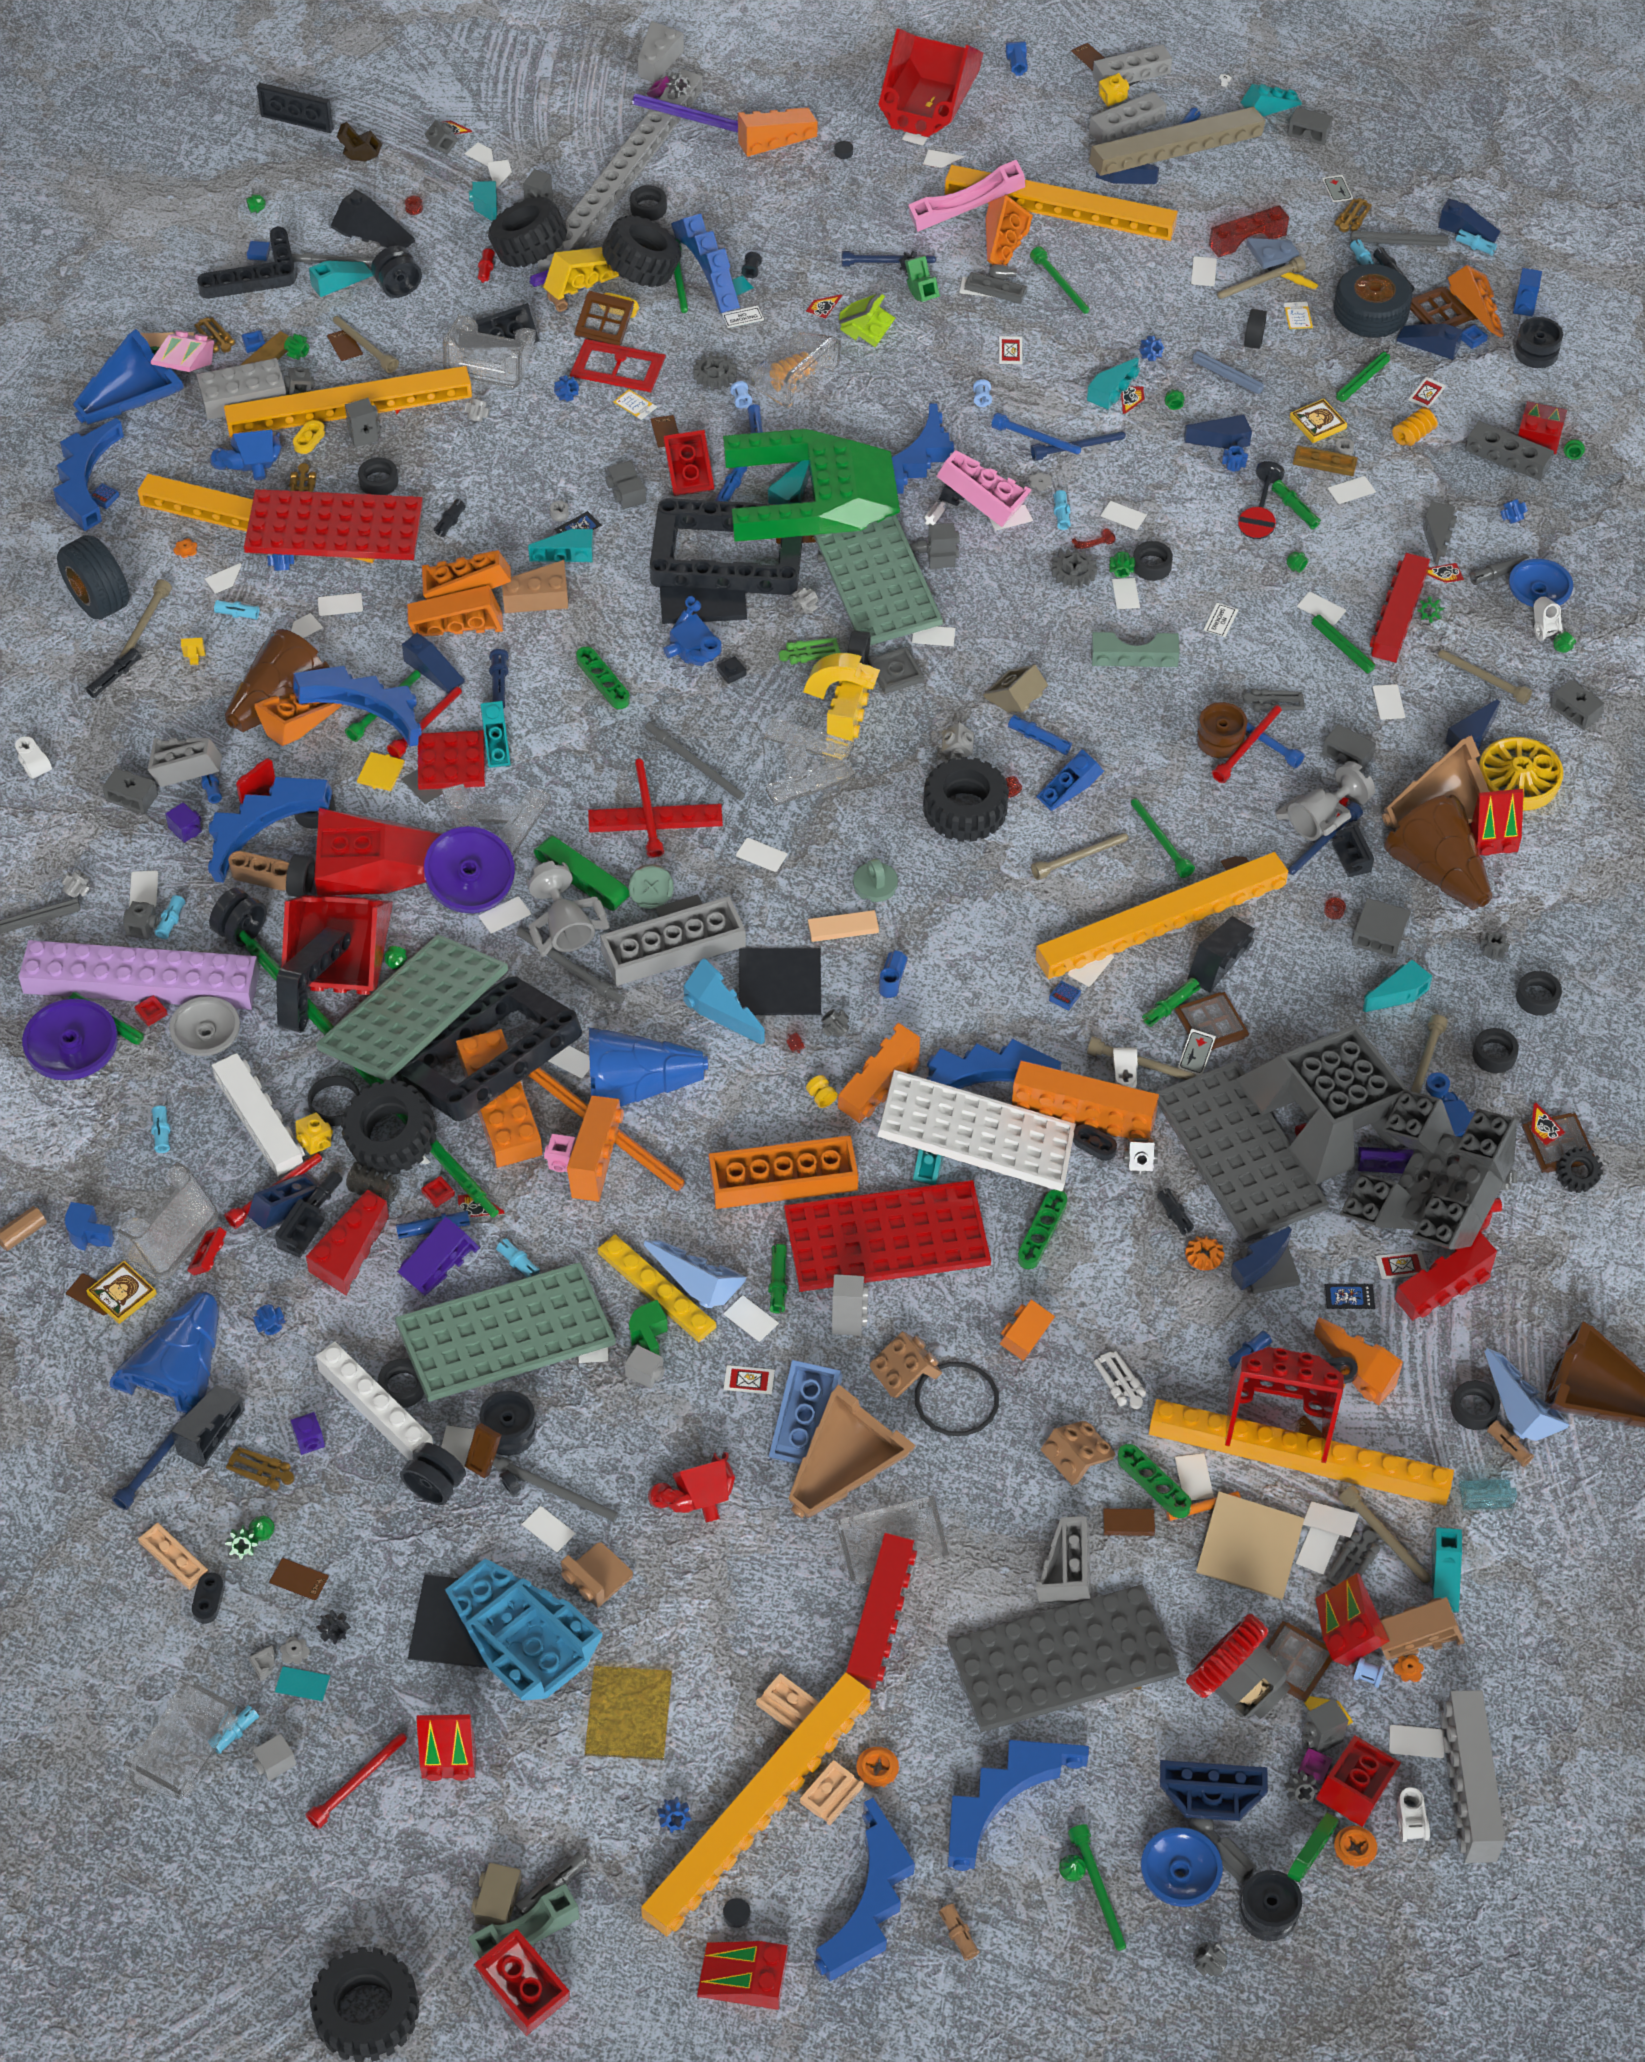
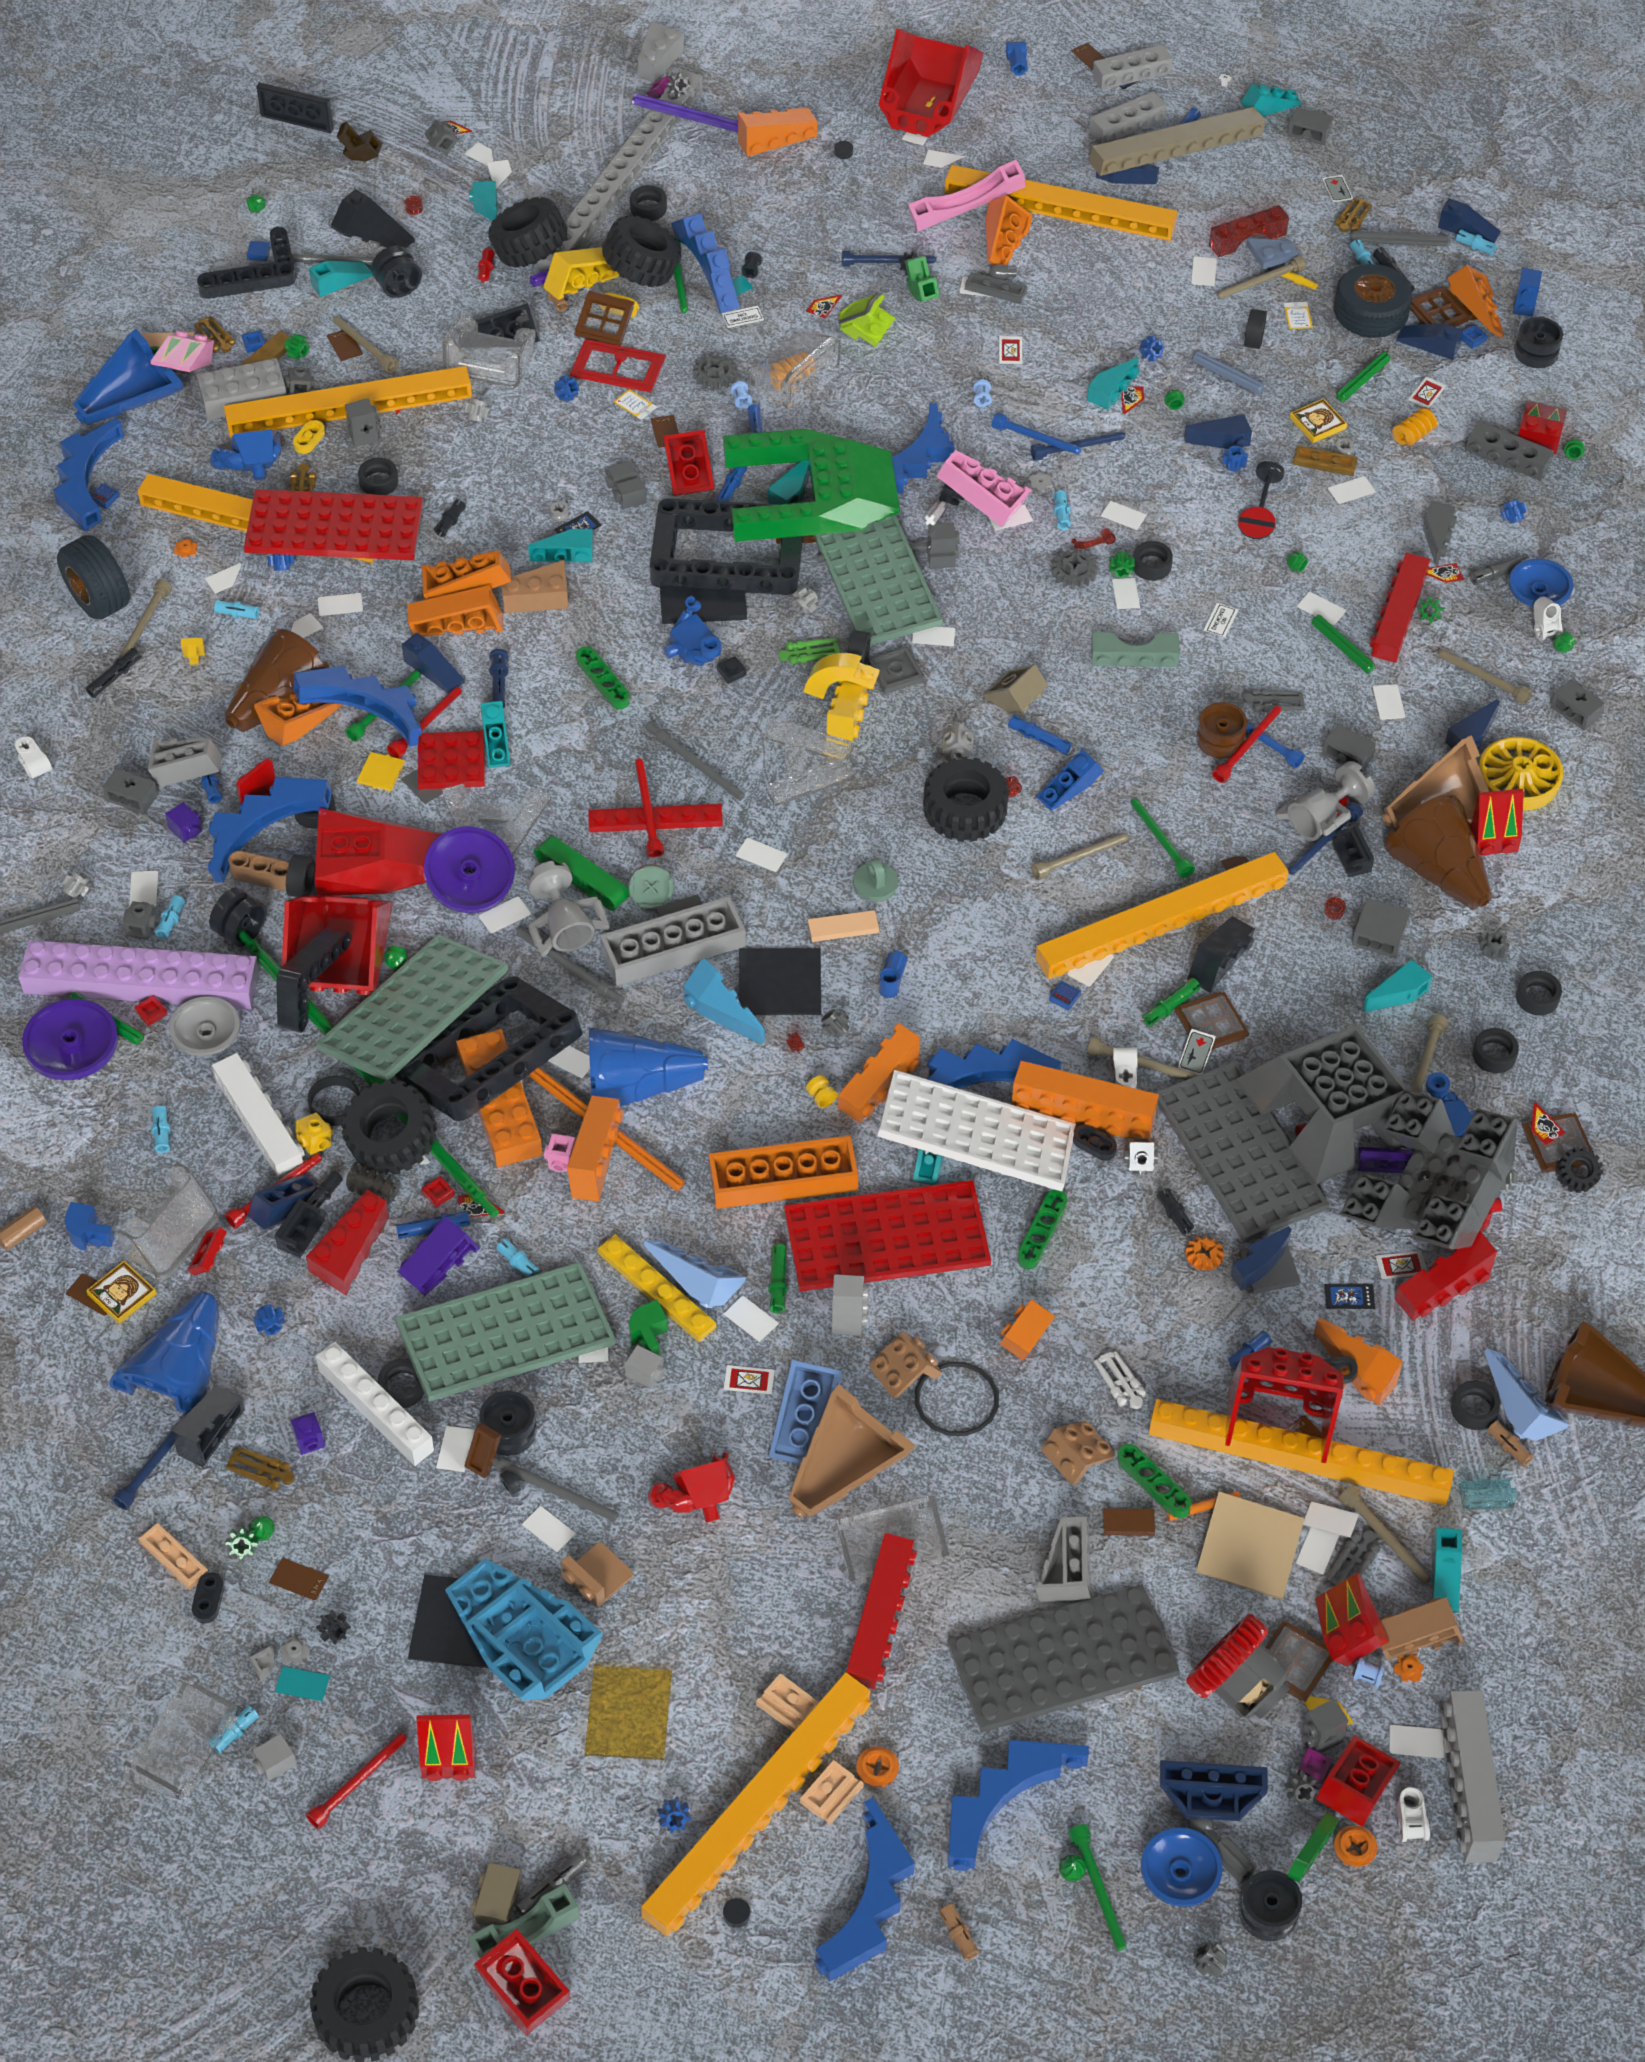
(432, 1473): black wheel -> none
(538, 185): dark grey brick -> none
(744, 1973): red slope -> none
(1040, 257): green piece -> none
(1113, 89): yellow brick -> none
(1194, 1476): white sticker -> none
(1290, 499): green pin -> none

